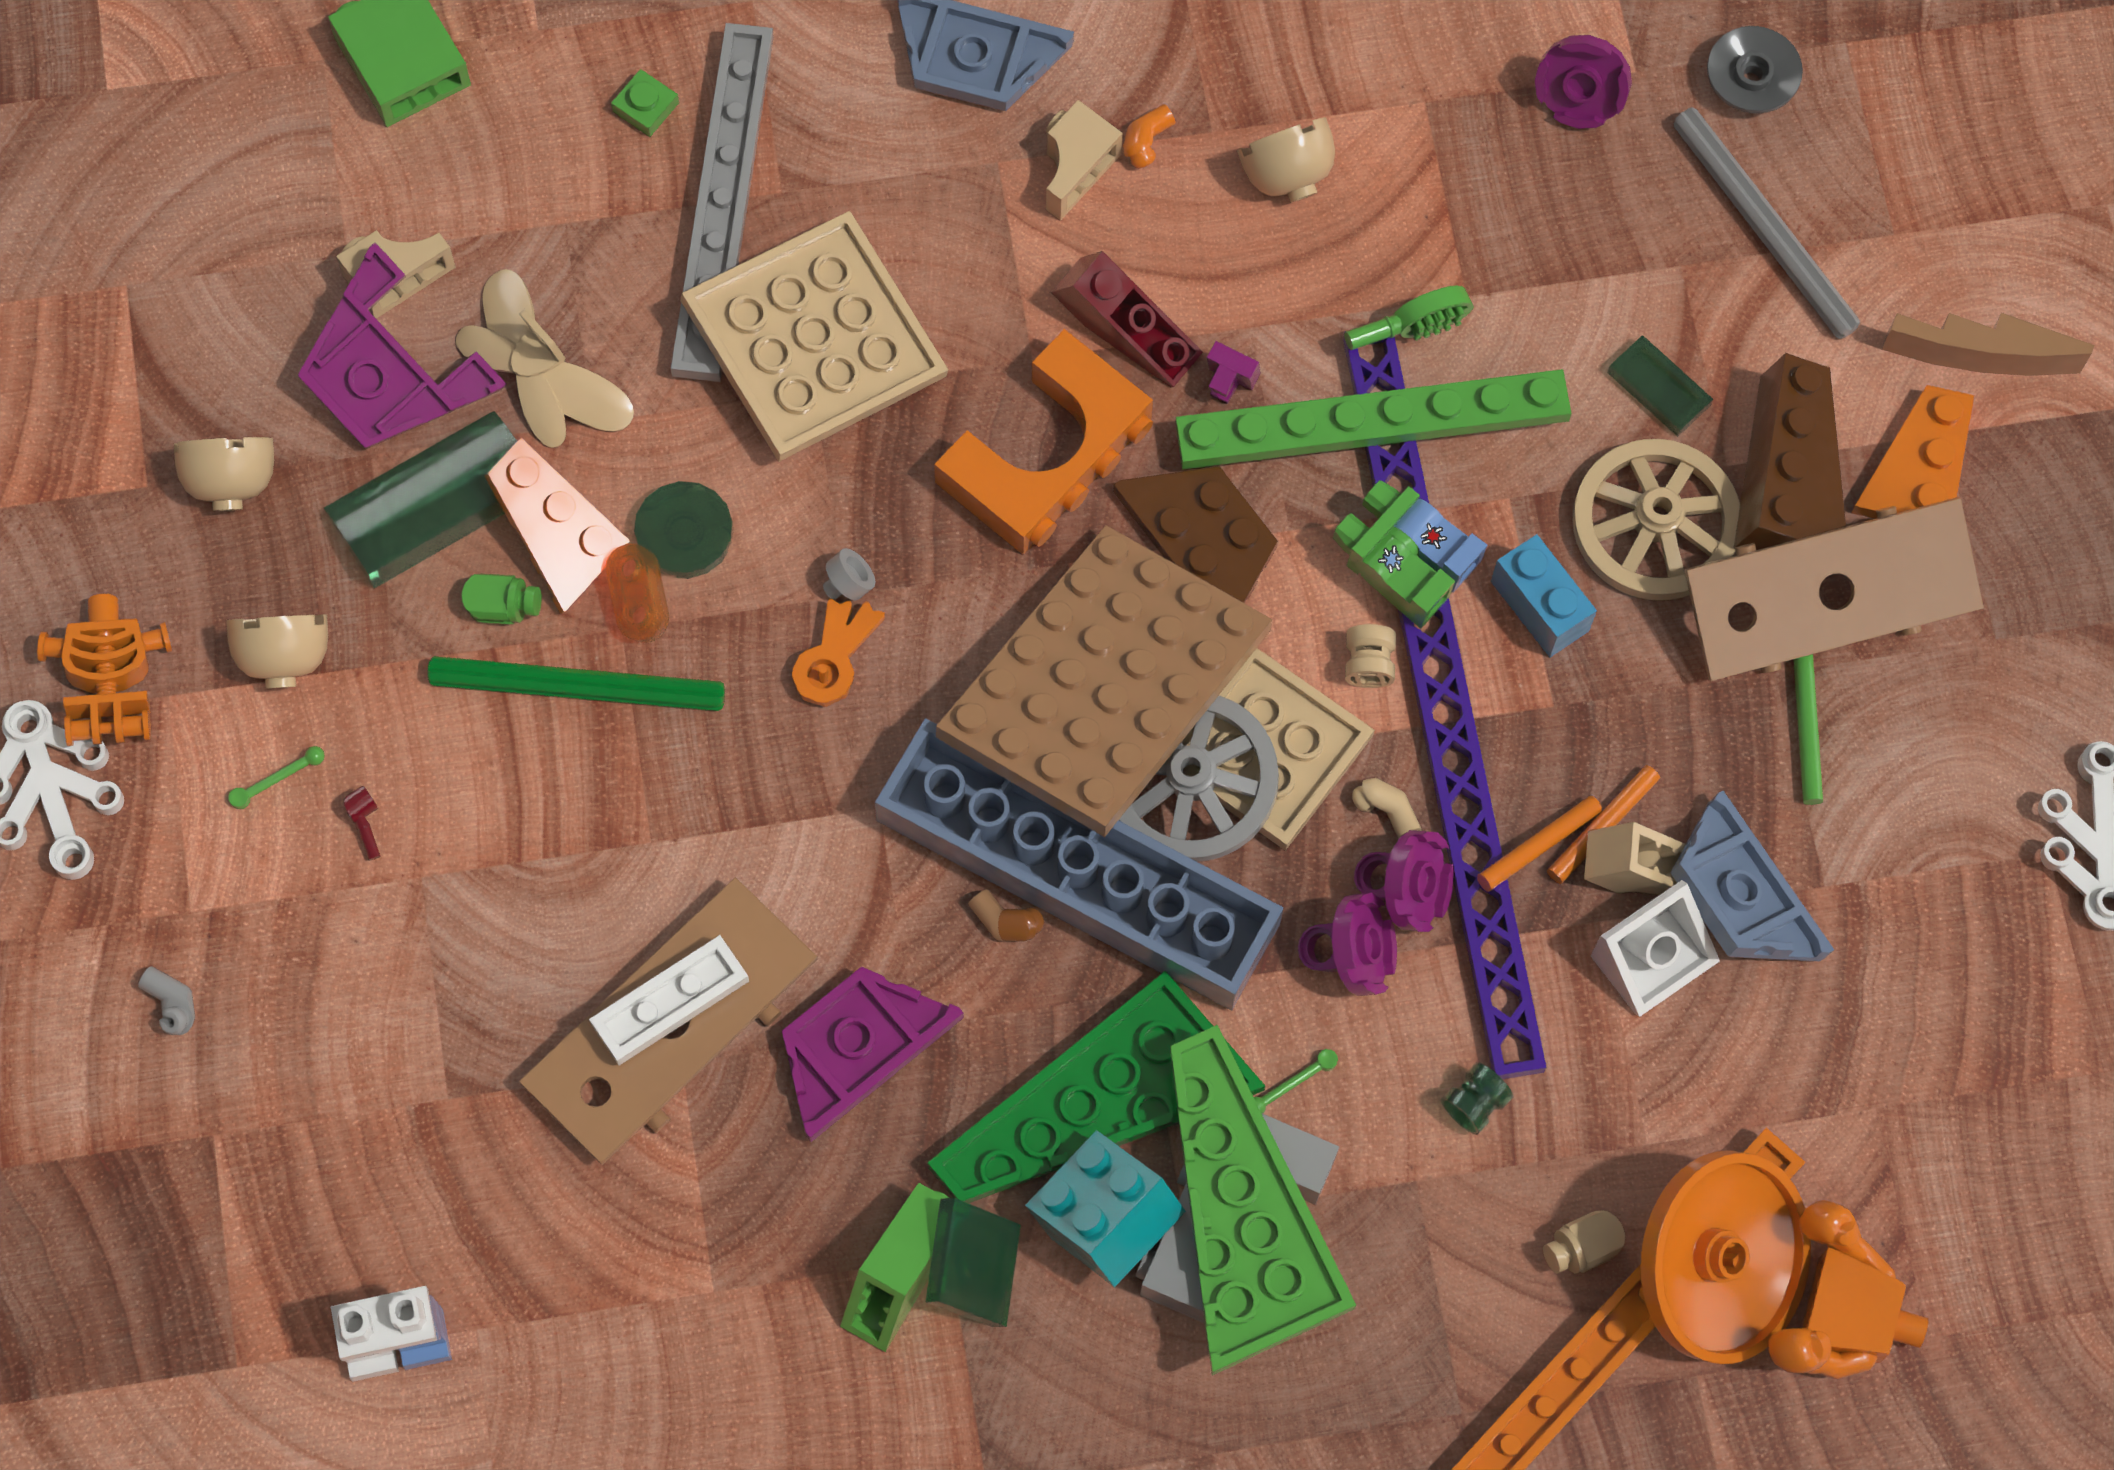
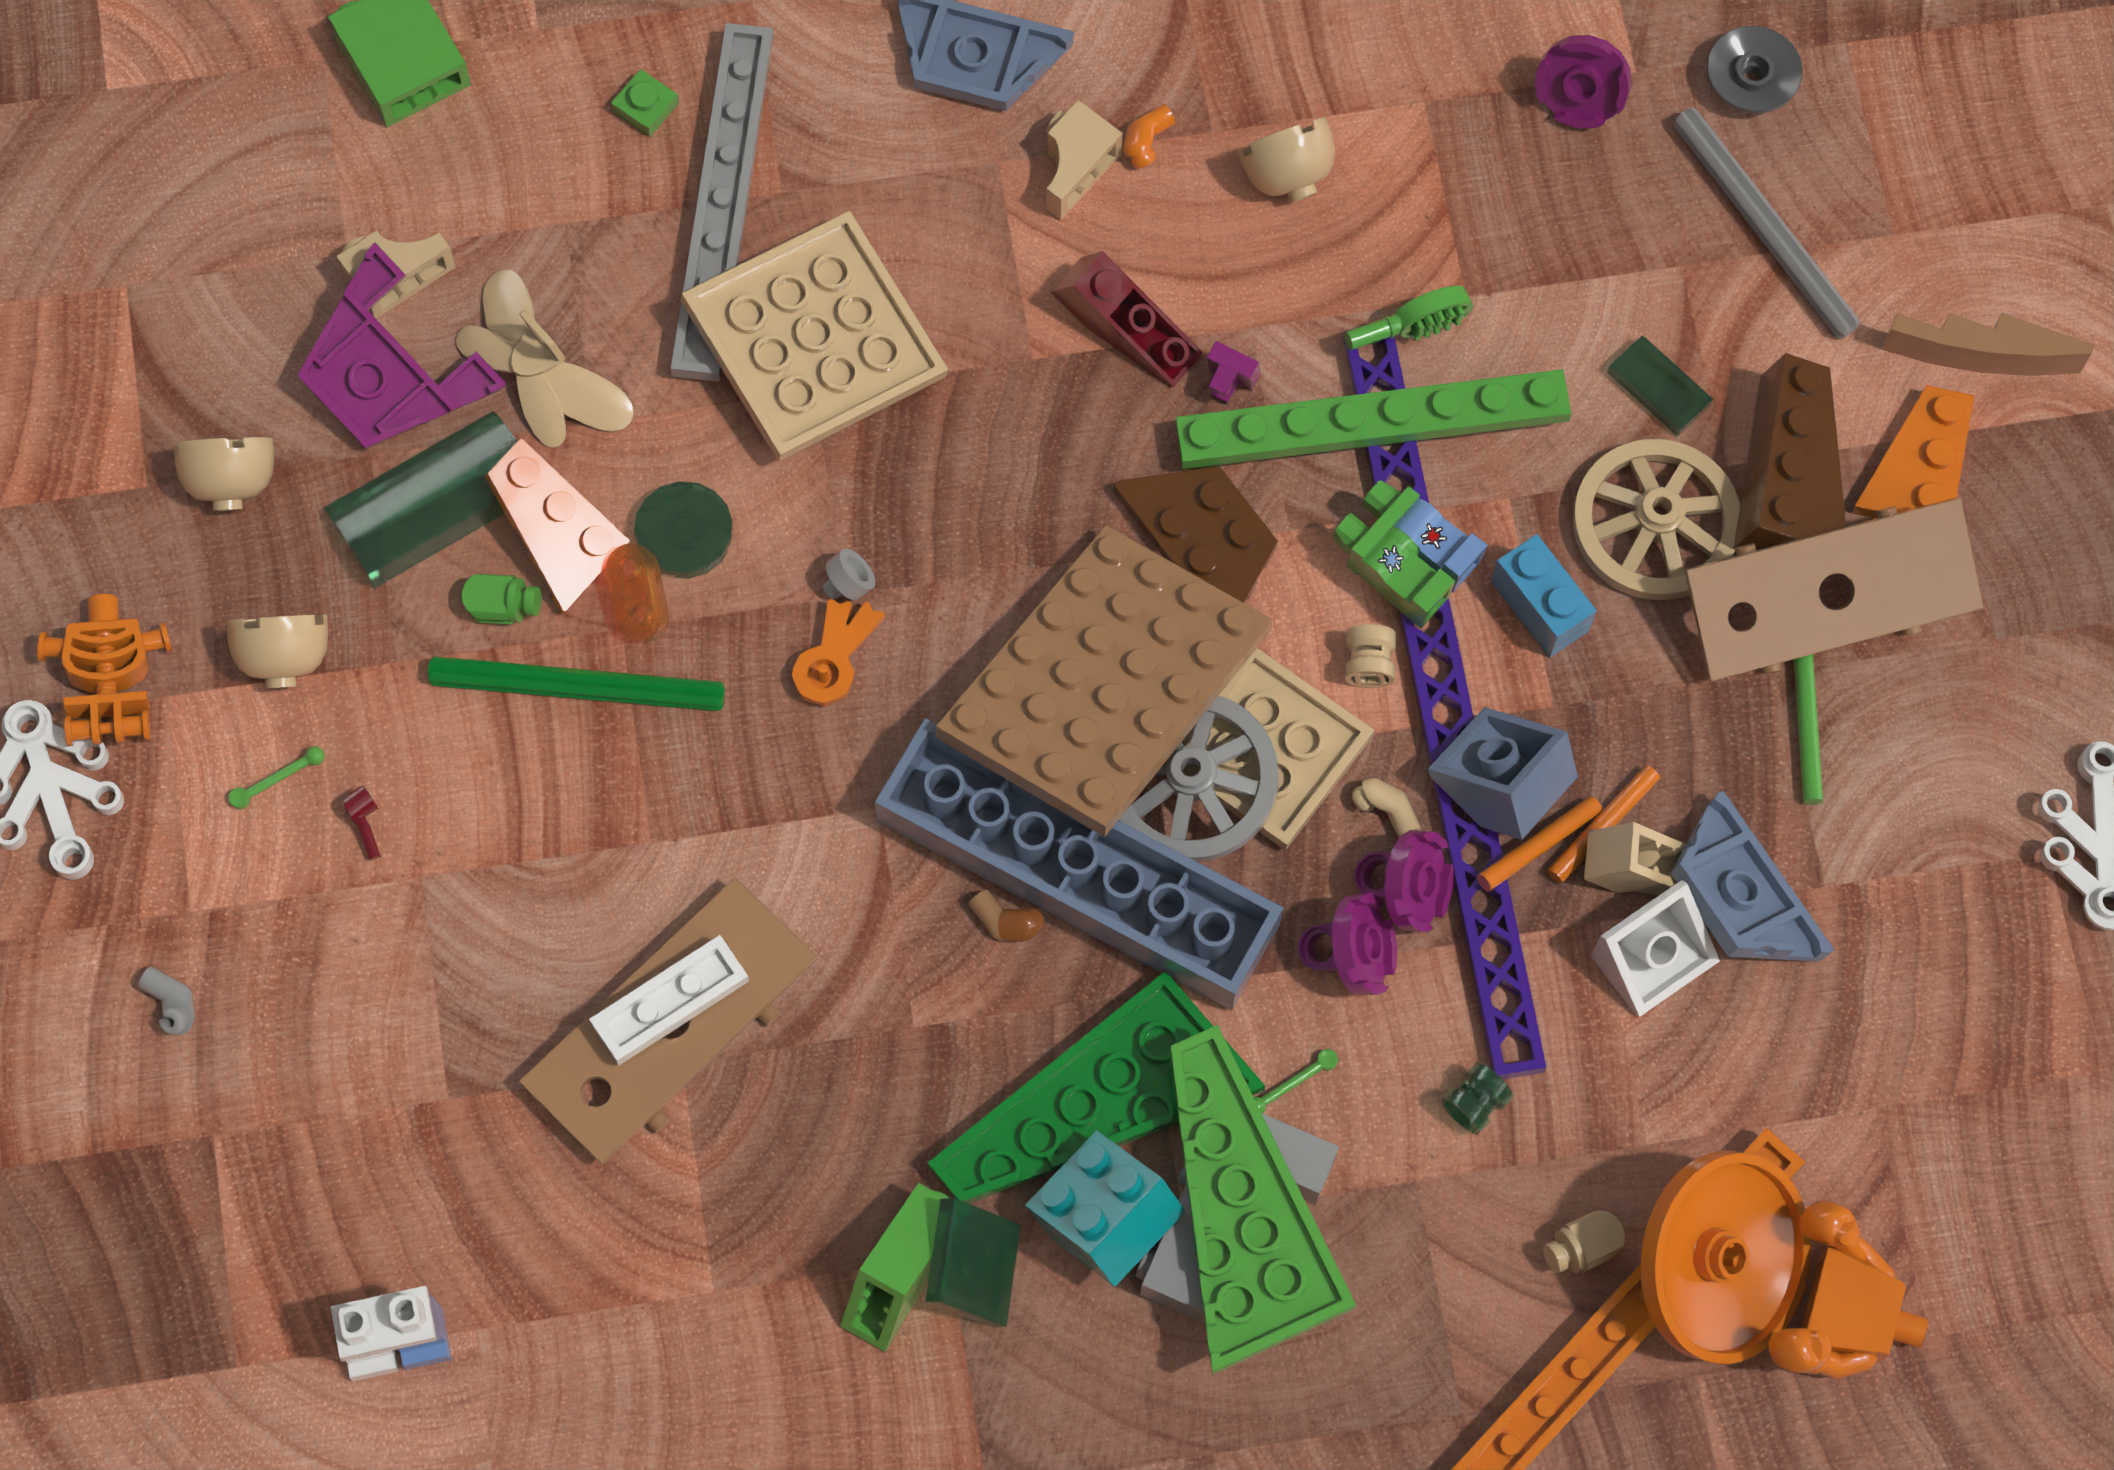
(857, 1043): magenta wing -> none
(1027, 503): orange arch -> none
(1506, 771): none -> sand blue slope

